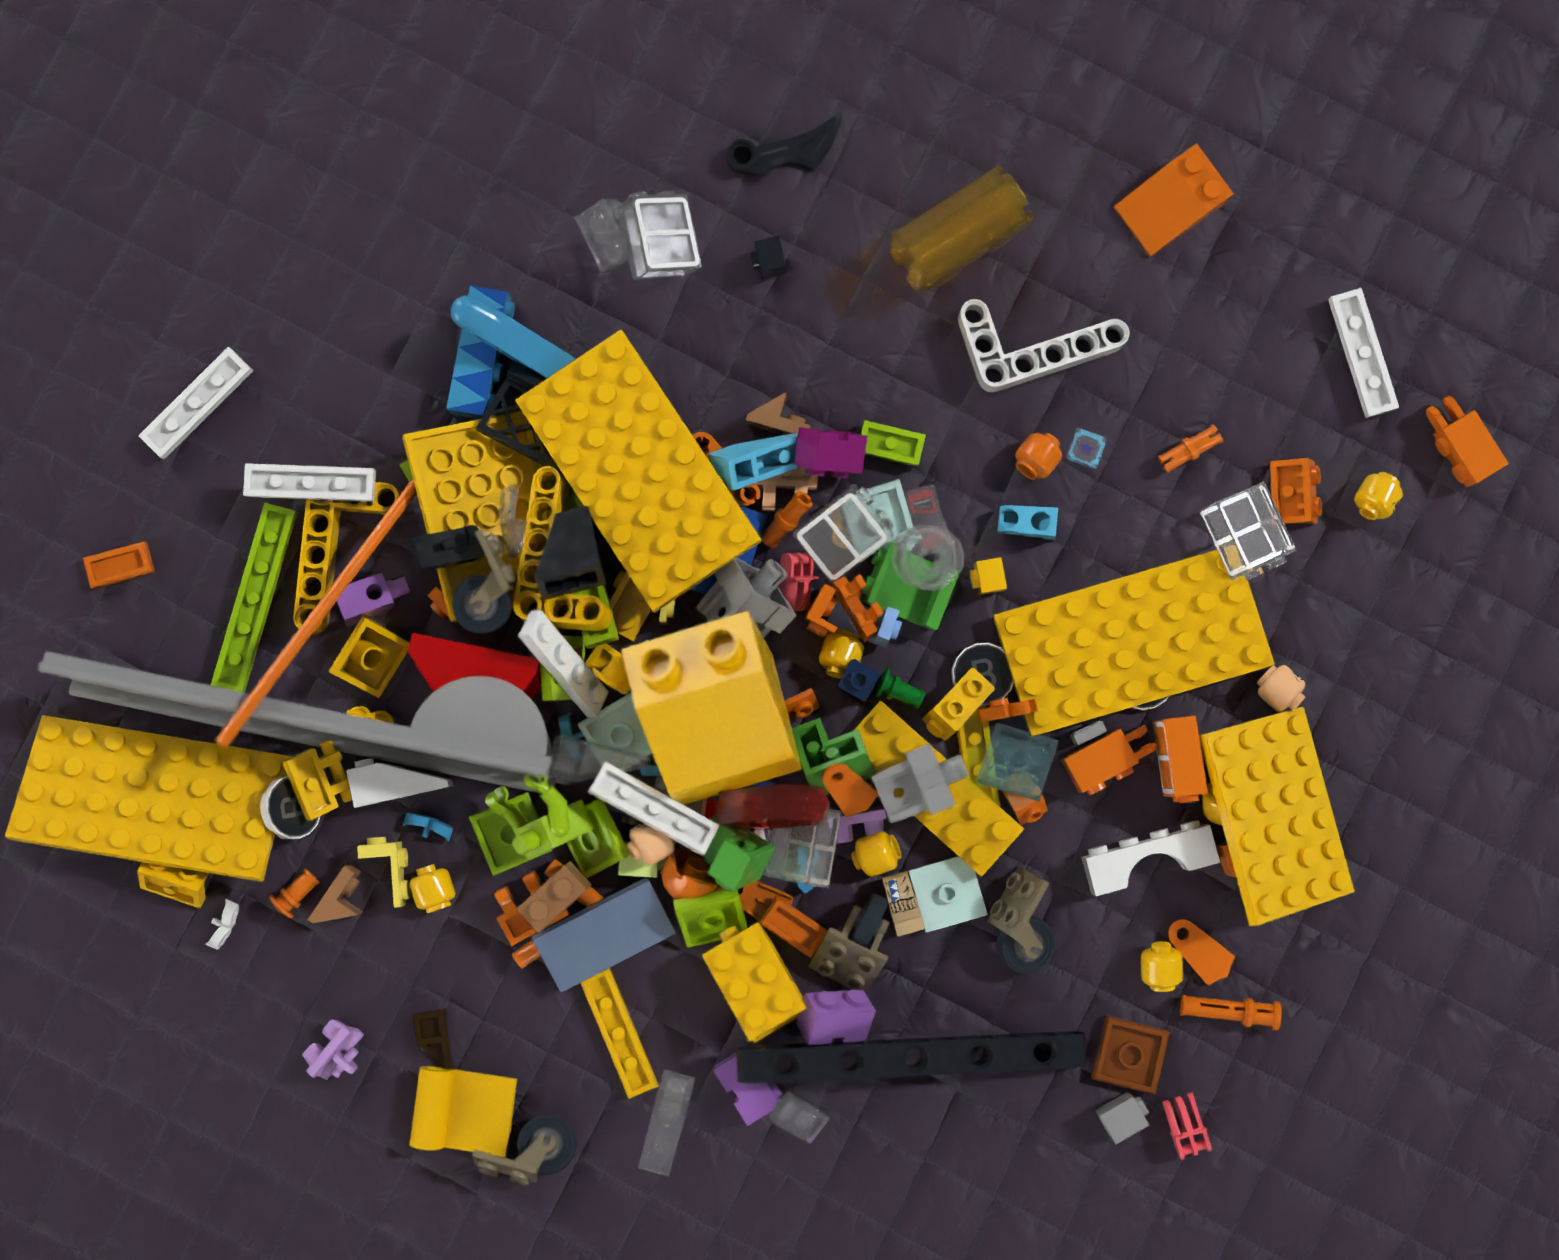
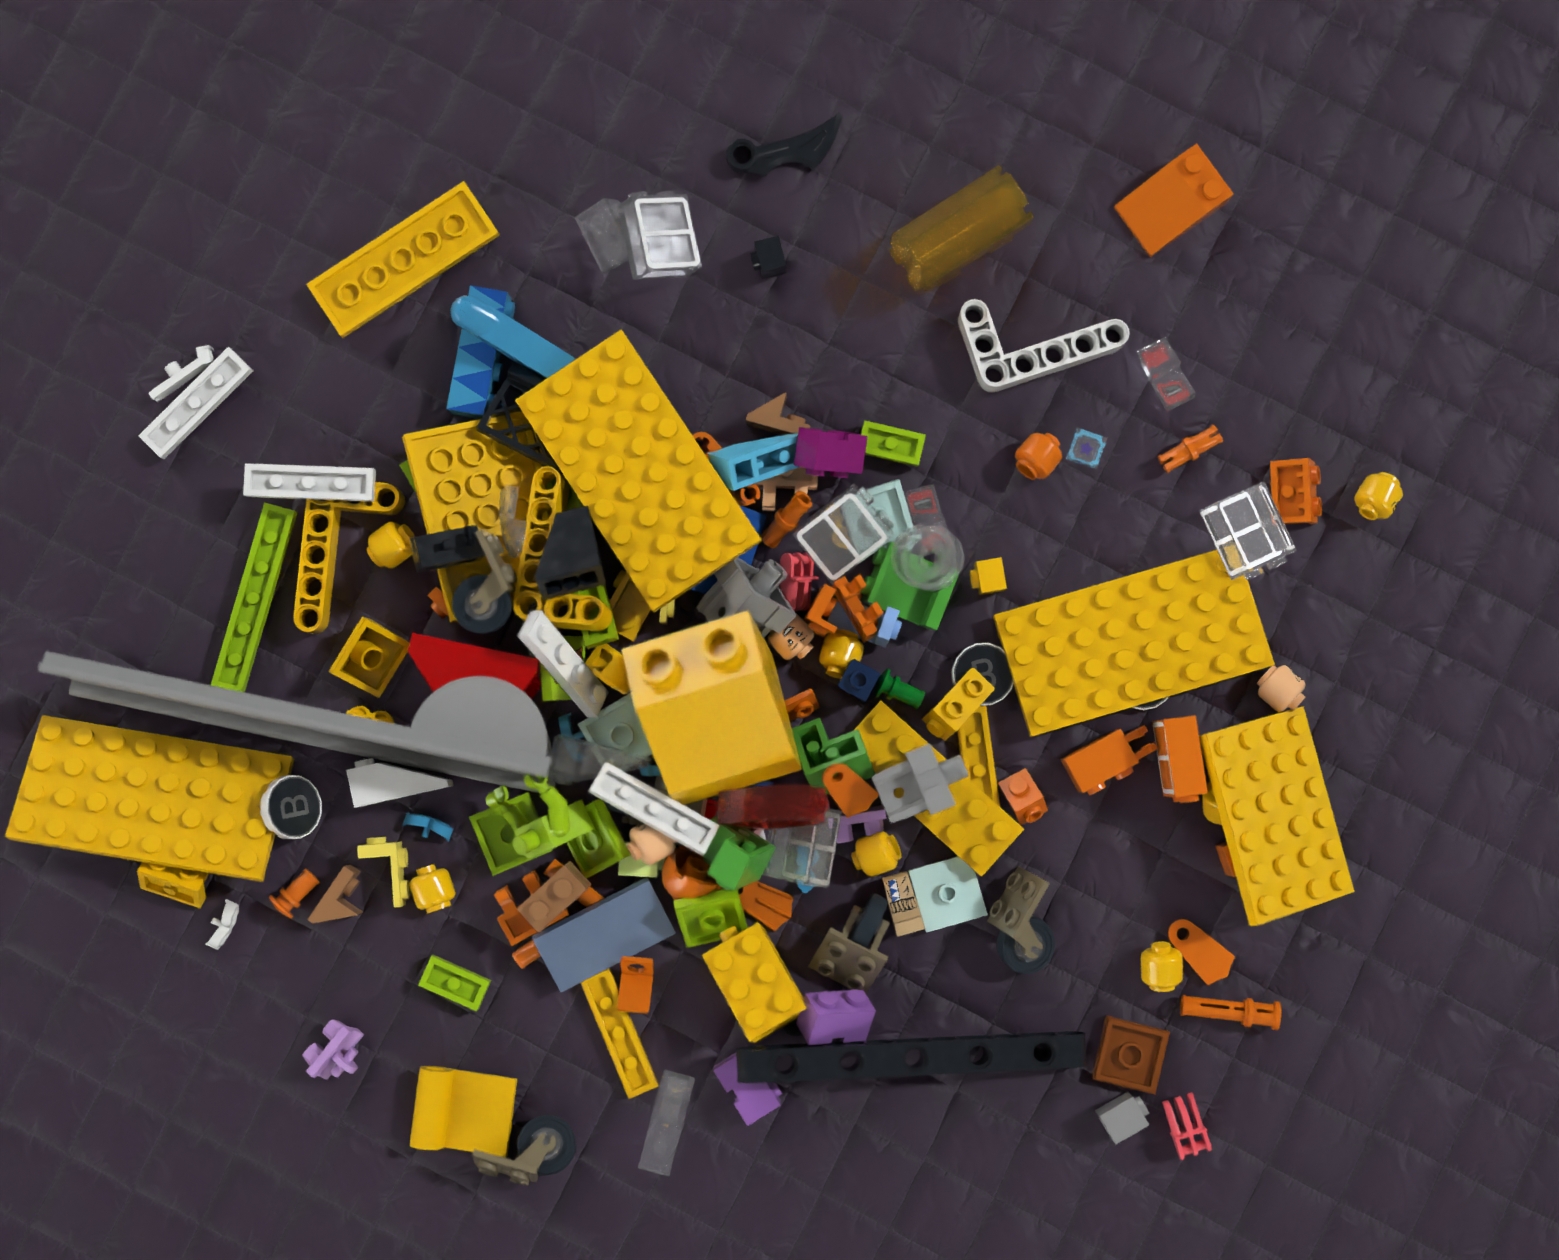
(118, 565): orange tile -> none
(181, 376): none -> white piece
(311, 783): yellow plate -> none
(316, 616): orange piece -> none
(356, 602): medium lavender torso -> none
(390, 545): none -> yellow head
(403, 259): none -> yellow plate
(433, 1035): dark brown tile -> none
(454, 982): none -> lime plate
(635, 985): none -> orange bracket
(793, 639): none -> light nougat head
(793, 926): orange tile -> none
(798, 1117): clear plate -> none
(1002, 709): orange plate -> none
(1017, 762): clear light blue plate -> none
(1028, 521): medium azure leg -> none
(1087, 732): light grey tile -> none
(1110, 869): white arch -> none
(1165, 374): none -> clear slope
(1363, 353): white plate -> none
(1465, 443): orange hinge -> none

